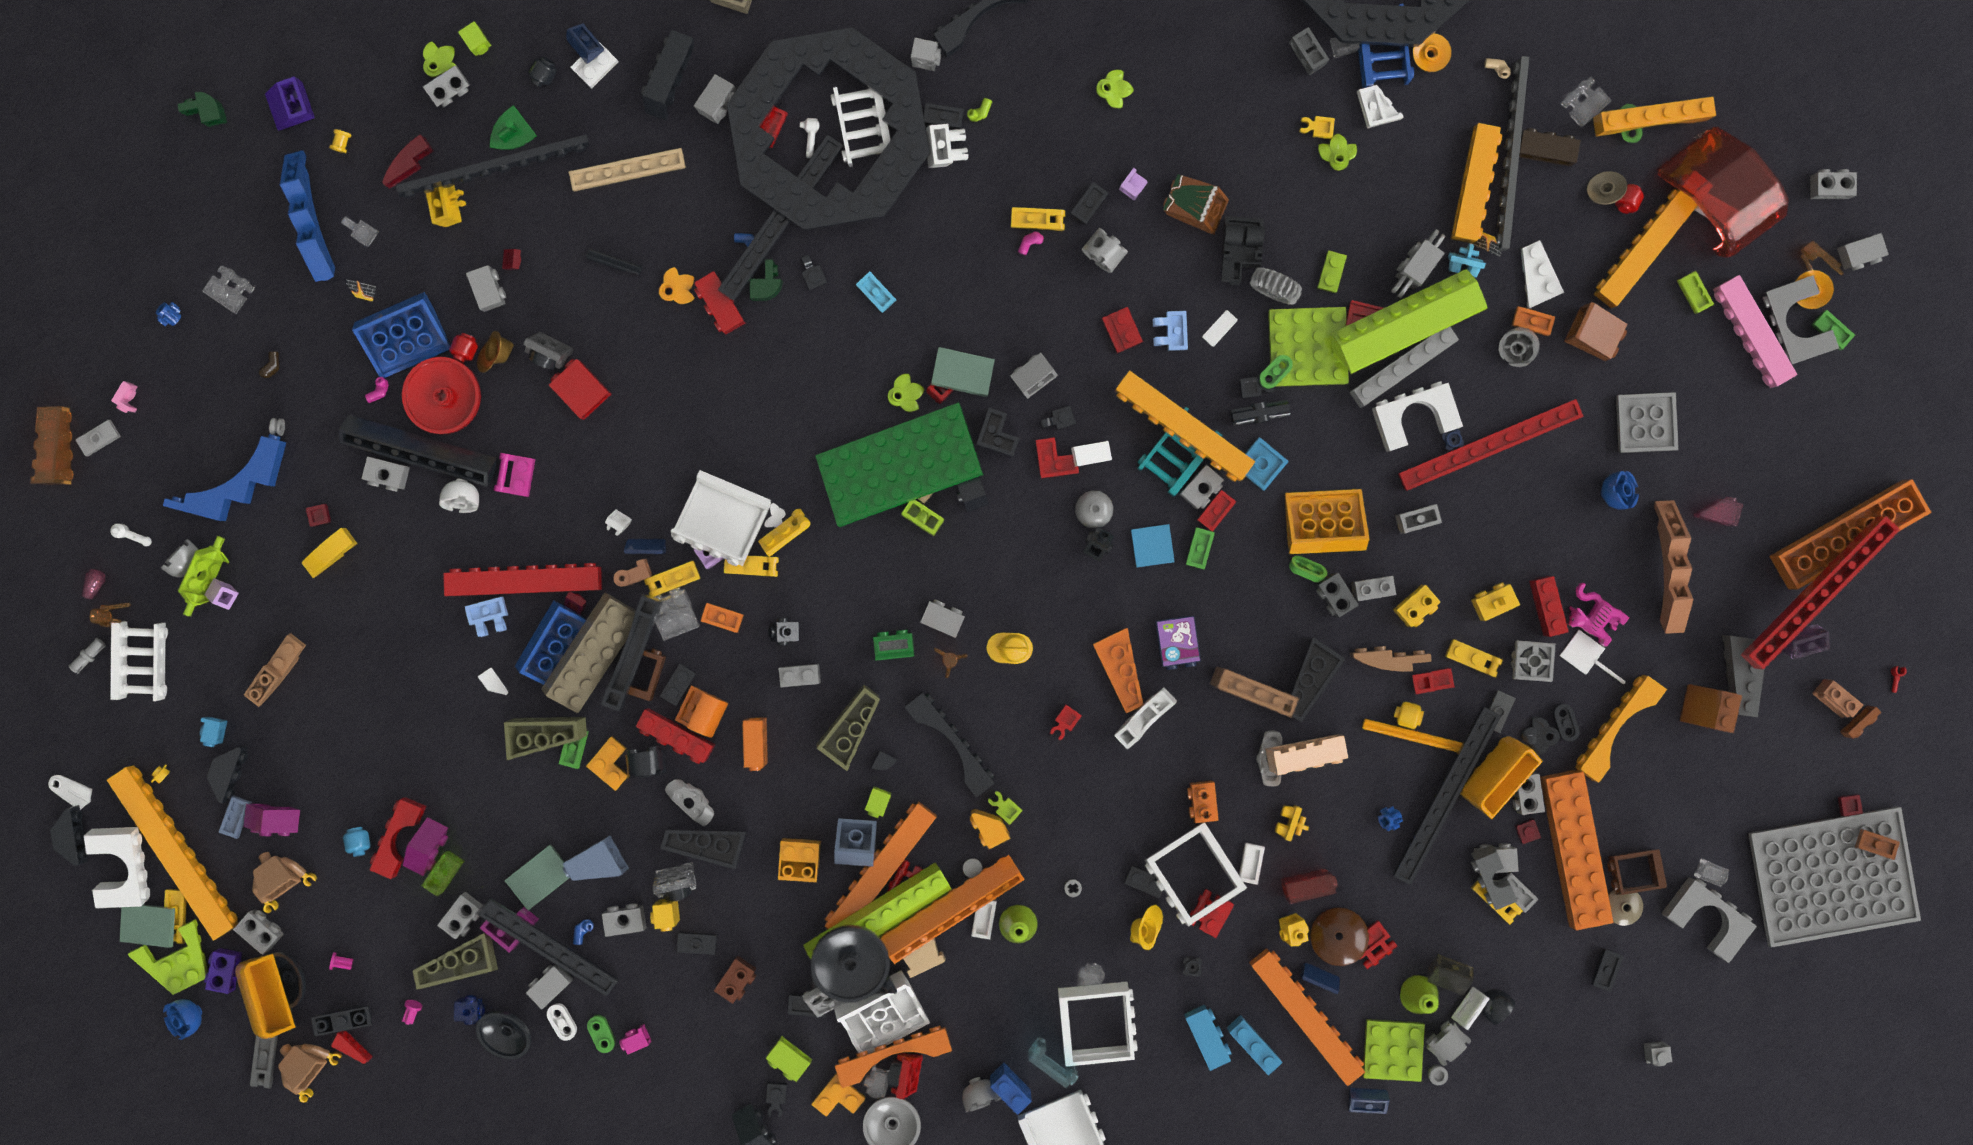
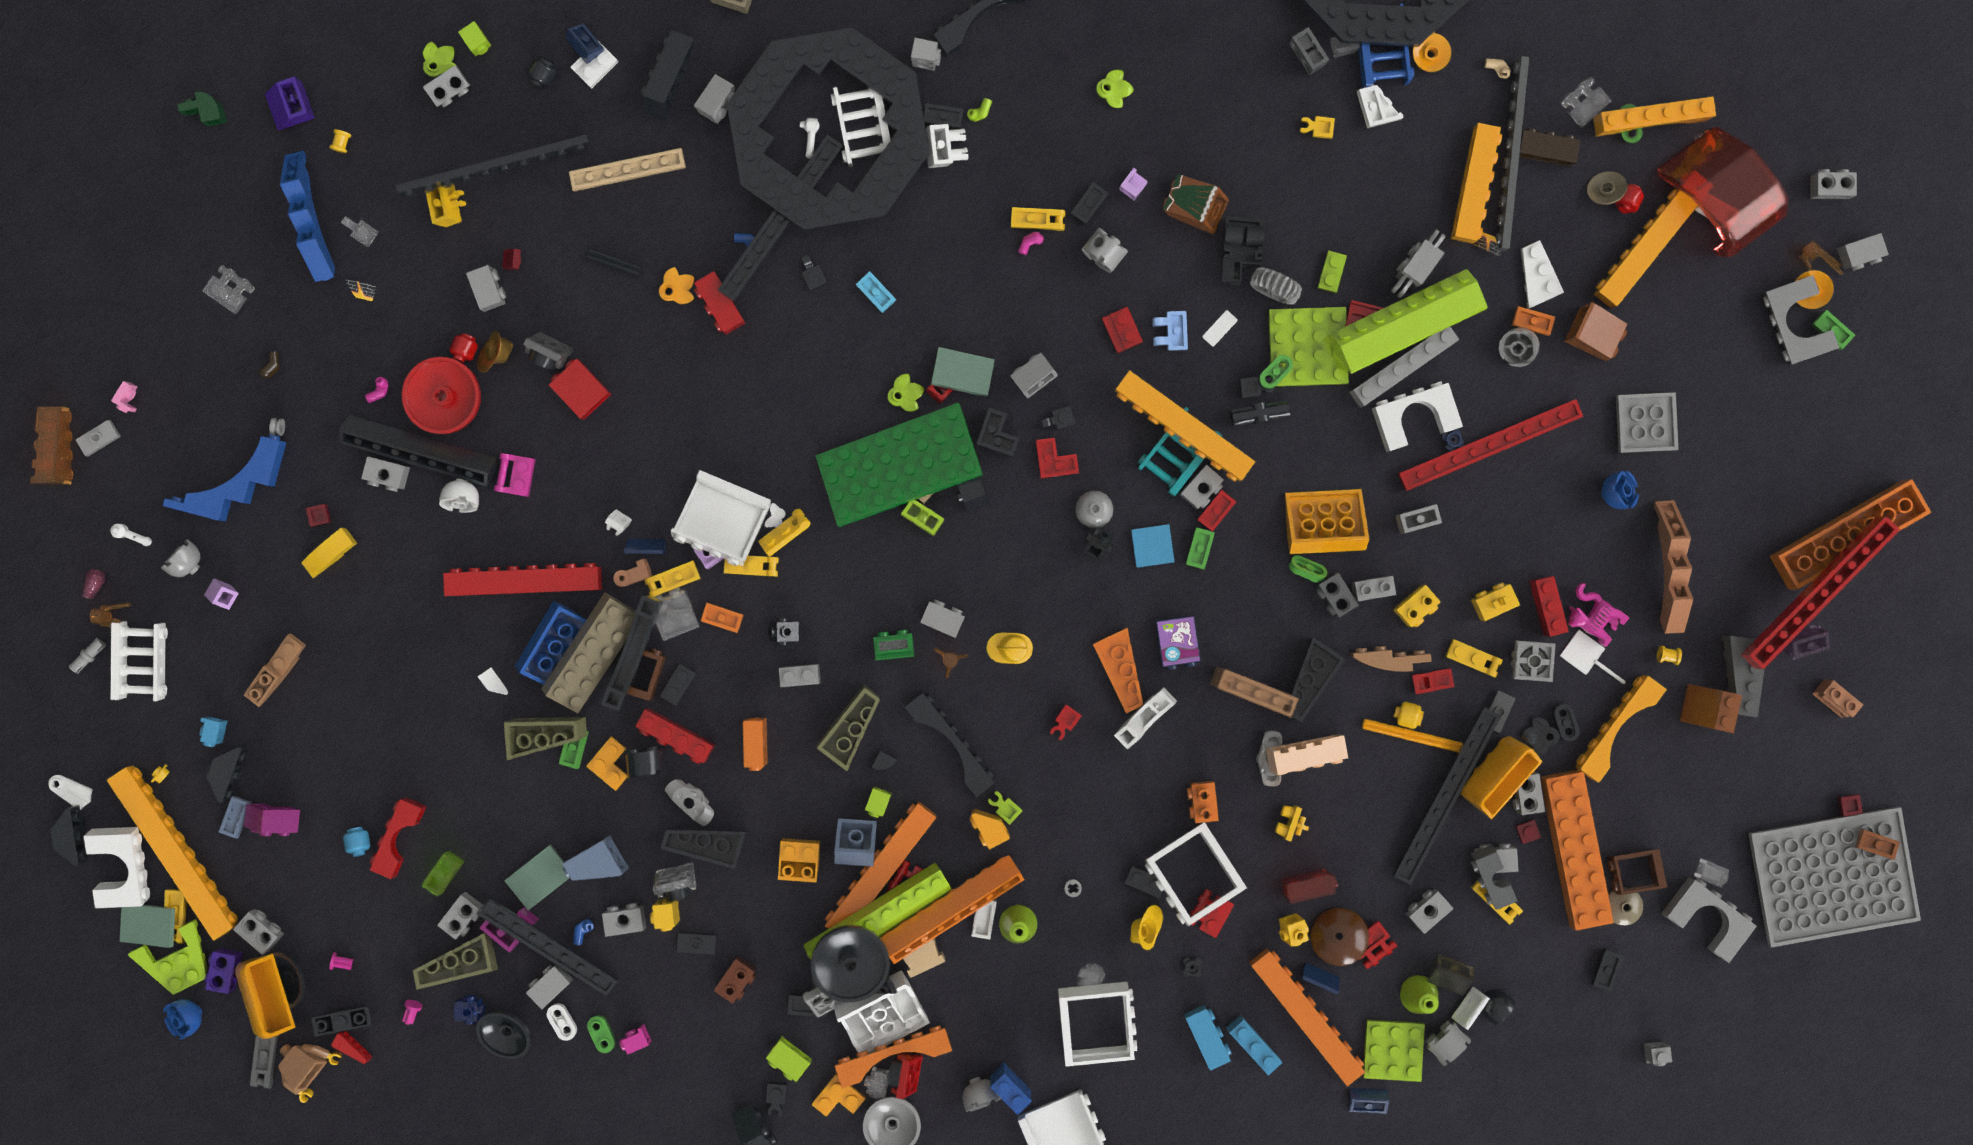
(168, 314): blue gear -> none
(208, 563): lime plate -> none
(276, 877): medium nougat torso -> none
(401, 335): blue slope -> none
(407, 161): dark red slope -> none
(424, 845): magenta brick -> none
(486, 611): light blue plate -> none
(511, 131): green shield -> none
(575, 602): dark red plate -> none
(701, 711): orange brick -> none
(766, 288): dark green brick -> none
(774, 123): red plate -> none
(972, 867): light grey tile -> none
(1058, 1073): clear light blue panel -> none
(1091, 453): white tile -> none
(1251, 863): white tile -> none
(1267, 463): dark azure tile -> none
(1337, 149): lime plate -> none
(1390, 818): blue gear -> none
(1437, 1074): light grey tile -> none
(1440, 909): none -> light grey brick
(1457, 260): medium azure hips -> none
(1524, 896): light grey plate -> none
(1669, 655): none -> yellow bush
(1695, 292): lime plate -> none
(1722, 511): clear pink slope -> none
(1754, 332): bright pink brick -> none
(1863, 719): dark orange plate -> none
(1896, 675): red hand -> none

